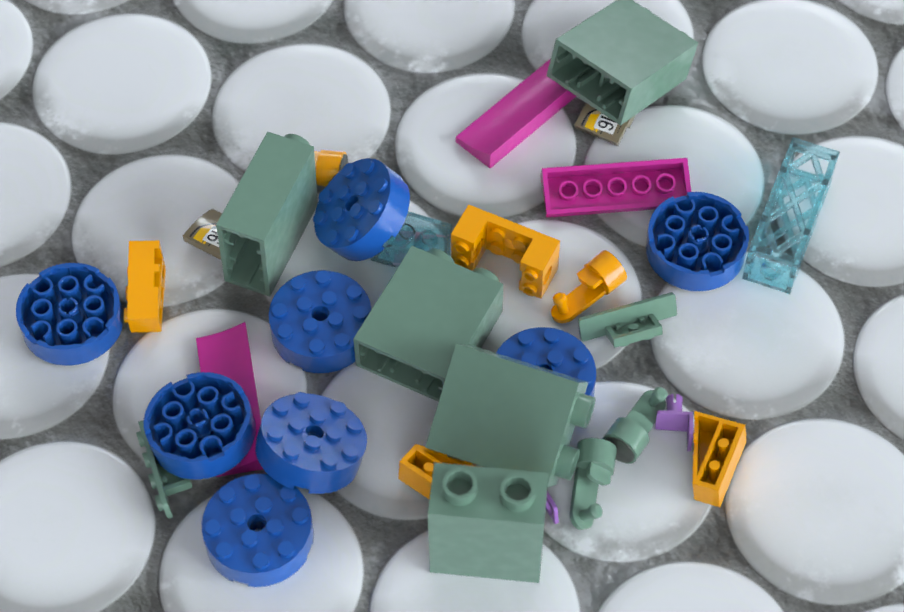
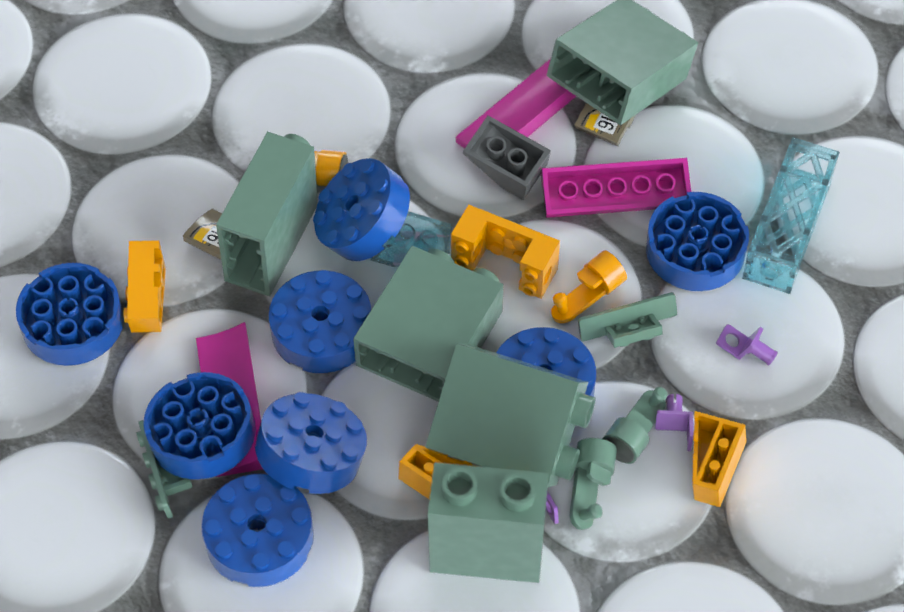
(507, 156): none -> dark grey slope
(746, 345): none -> medium lavender bracket

